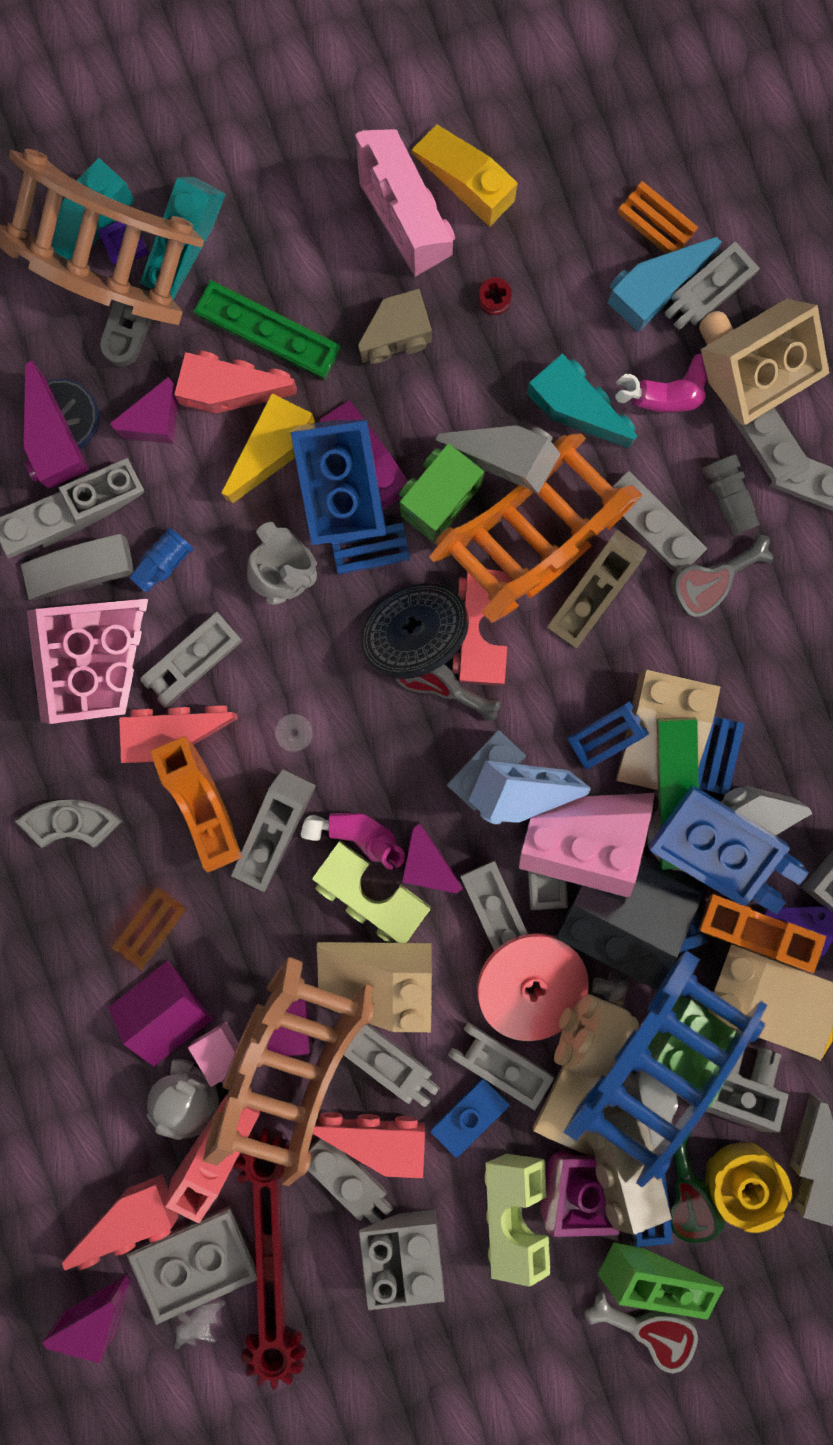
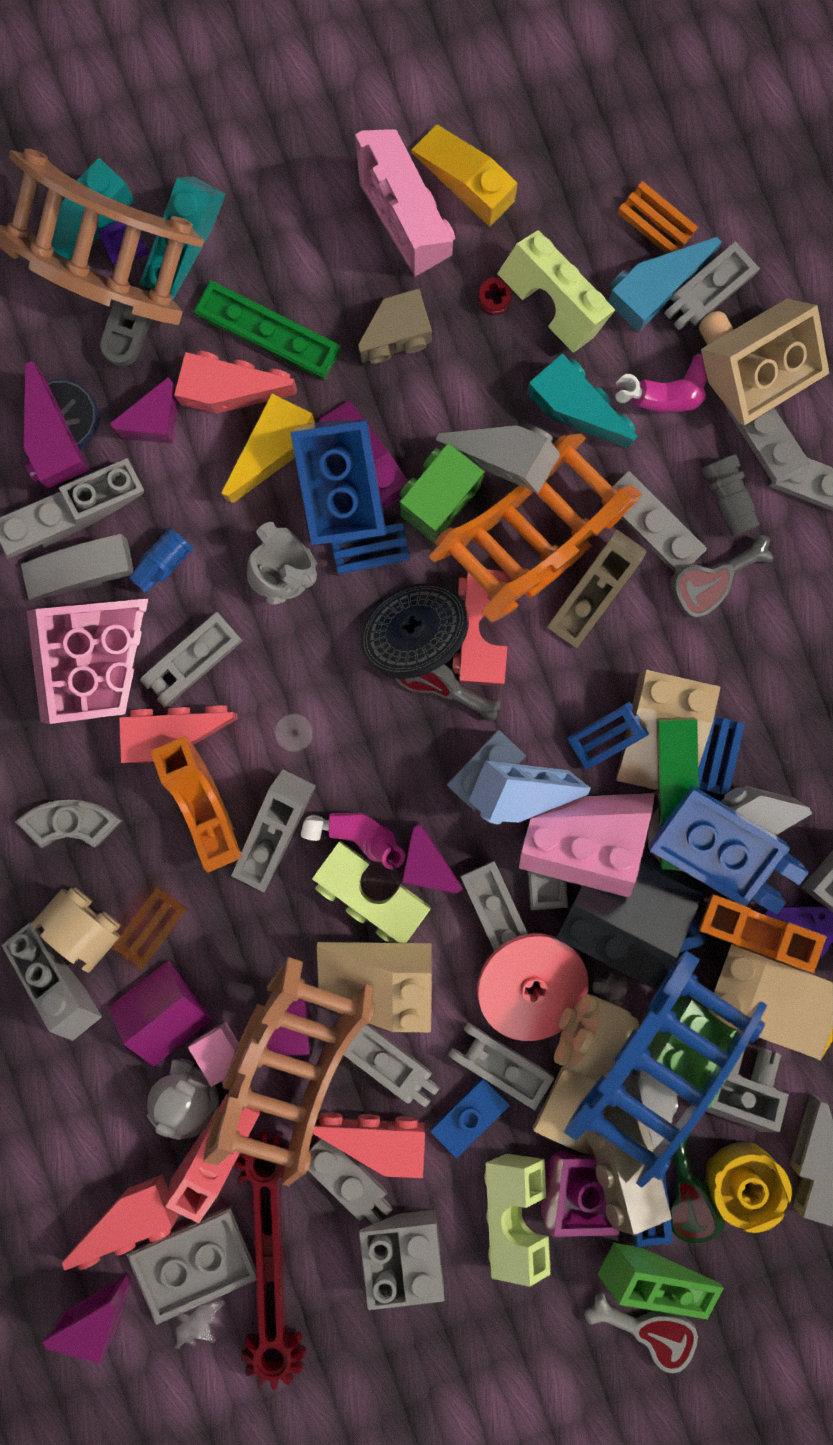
(51, 984): none -> light grey slope
(76, 929): none -> tan brick
(578, 305): none -> yellowish green arch

